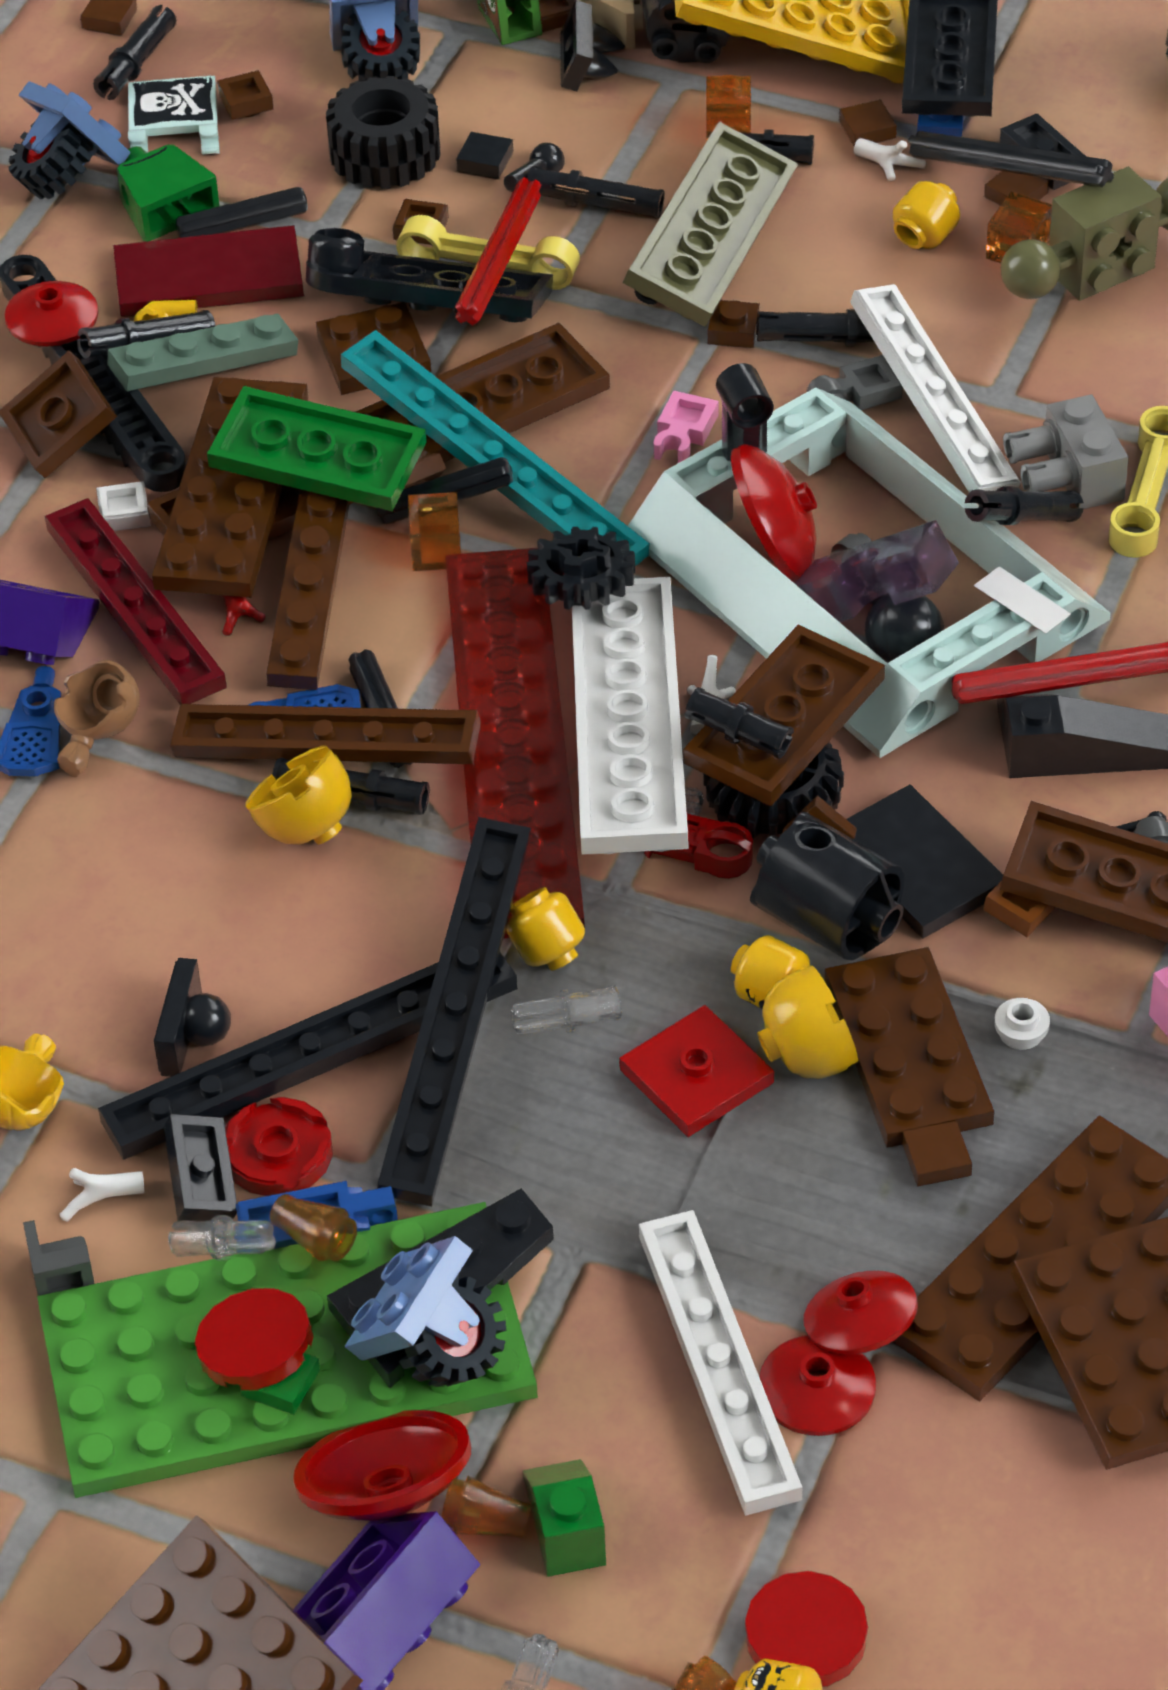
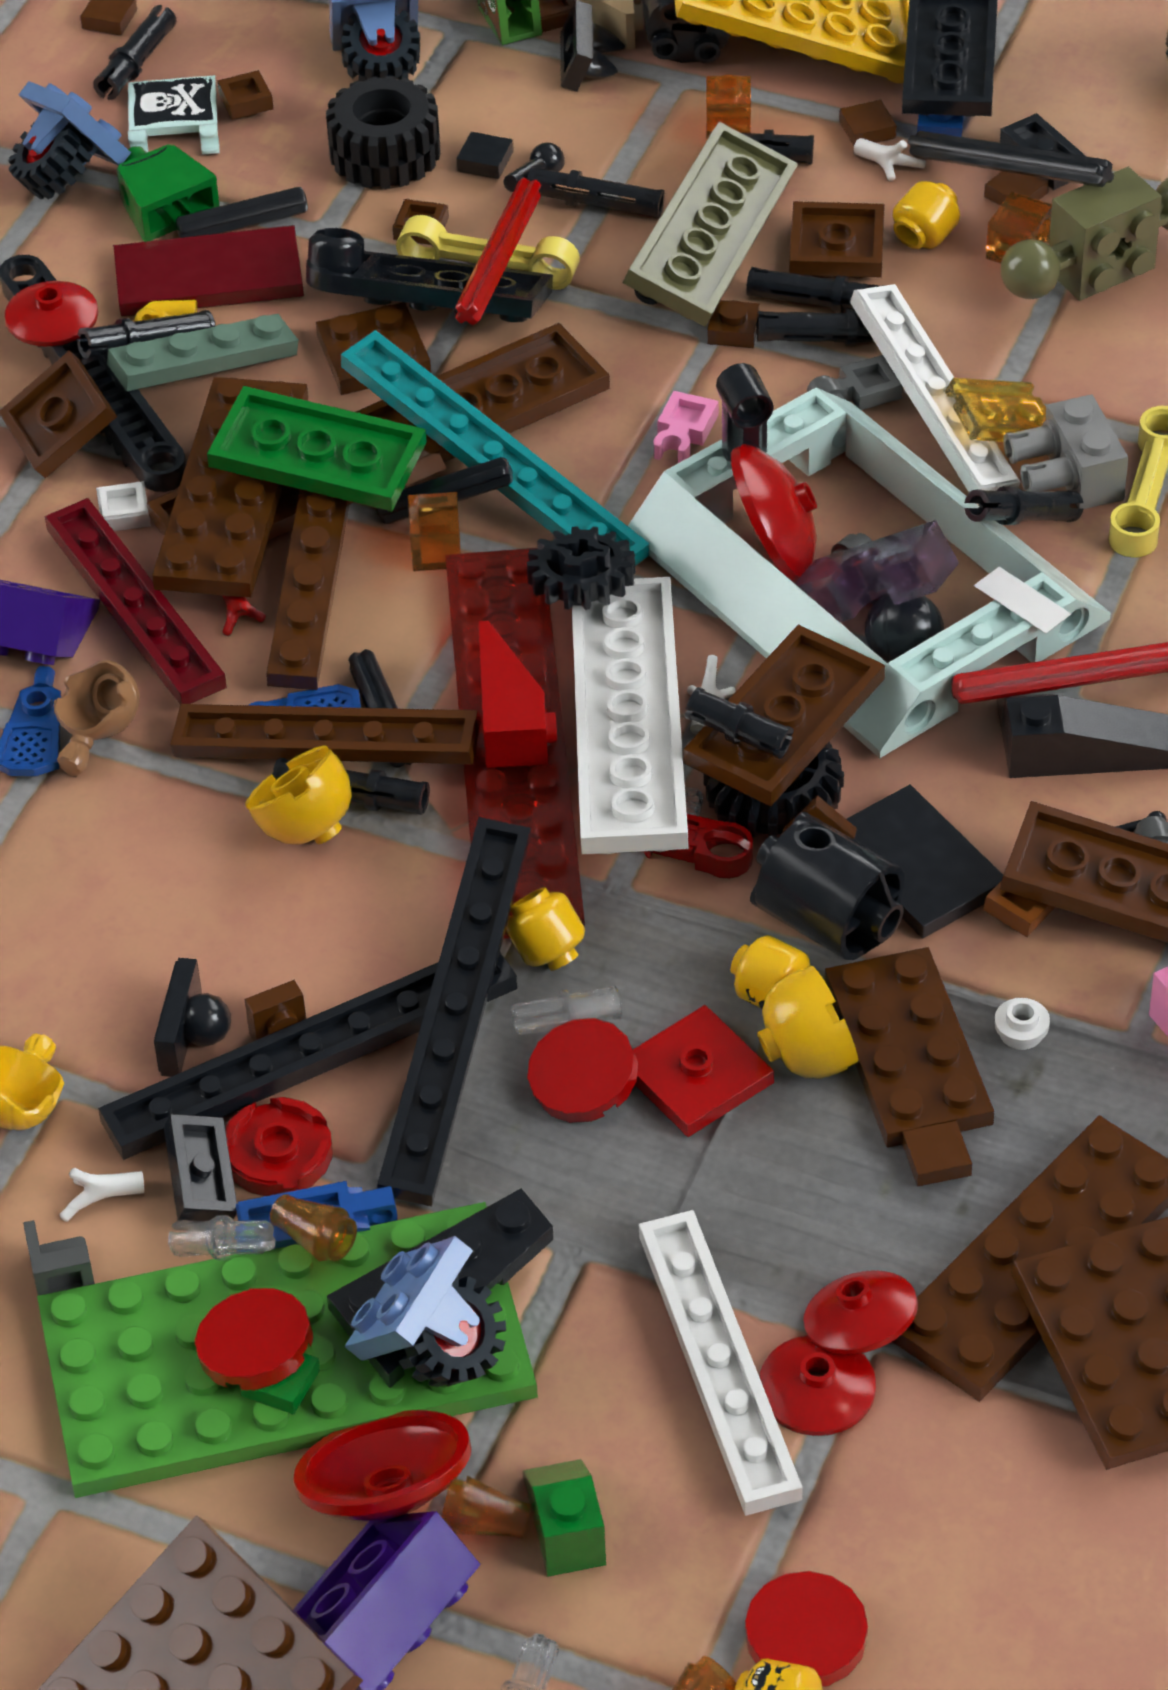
(274, 1009): none -> reddish brown plate
(512, 707): none -> red slope
(582, 1070): none -> red tile
(803, 288): none -> black pin
(837, 239): none -> reddish brown plate
(995, 407): none -> clear yellow plate

